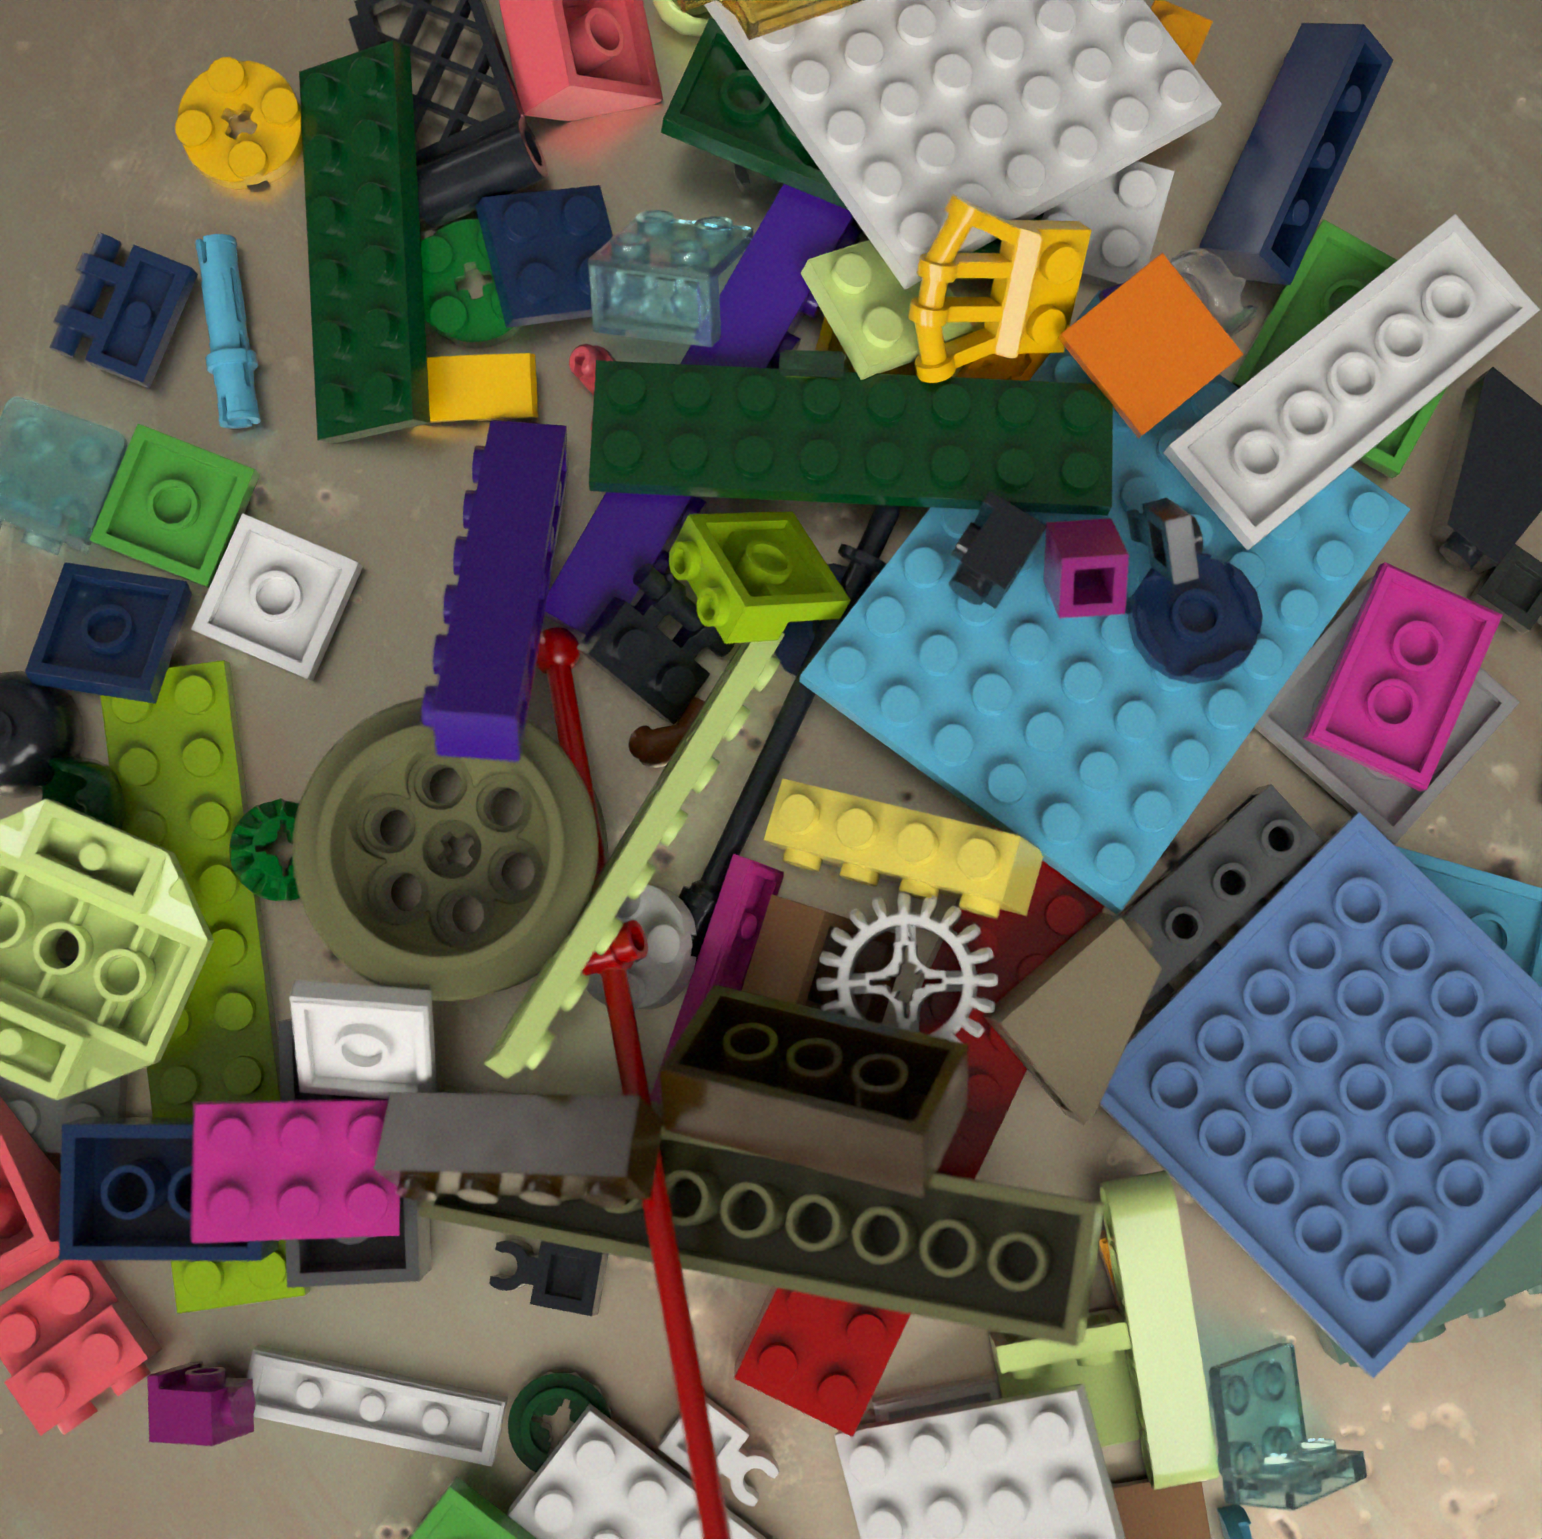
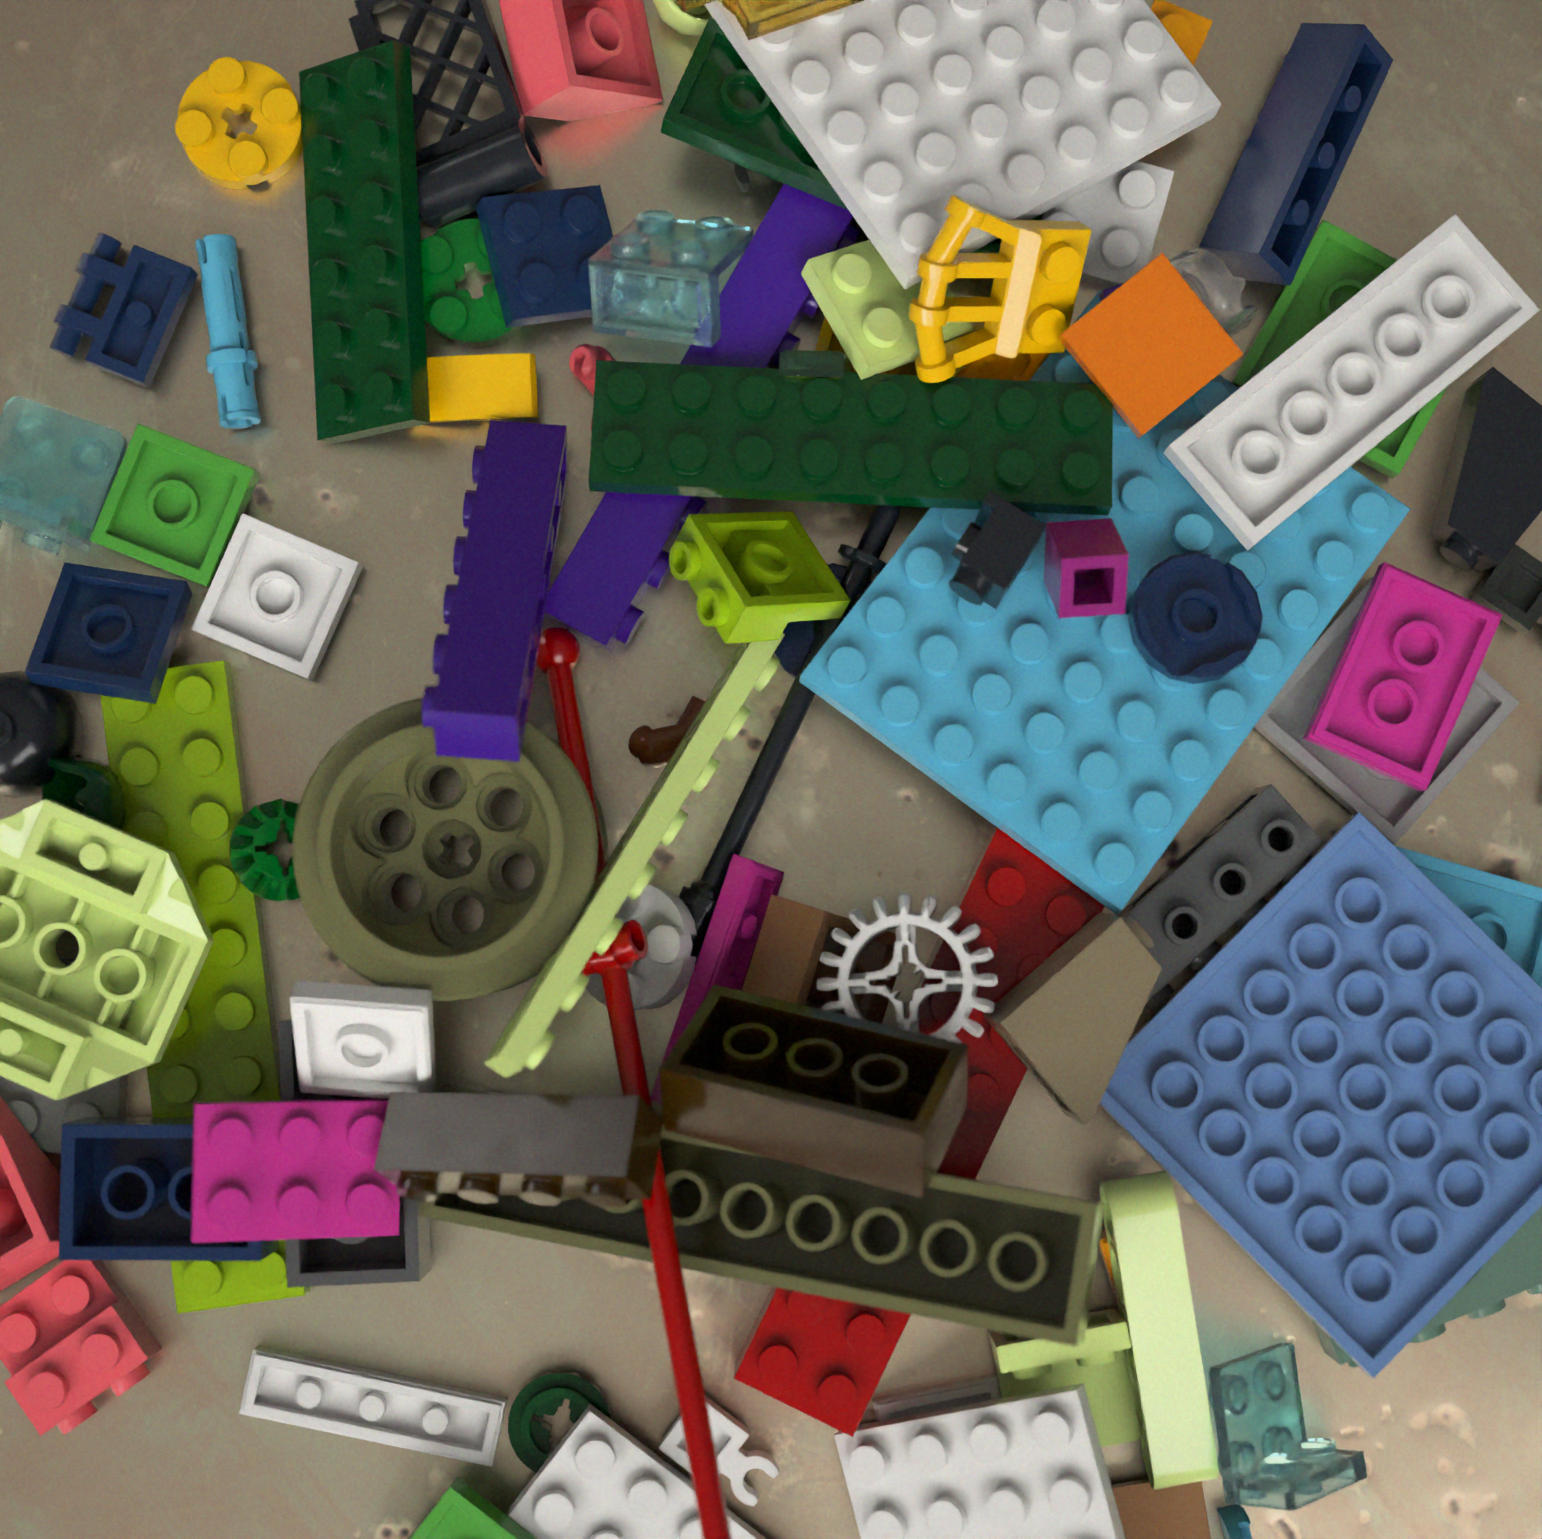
(199, 1406): magenta brick -> none
(560, 1275): black plate -> none
(642, 657): black plate -> none
(904, 846): light yellow brick -> none
(1171, 539): black plate -> none

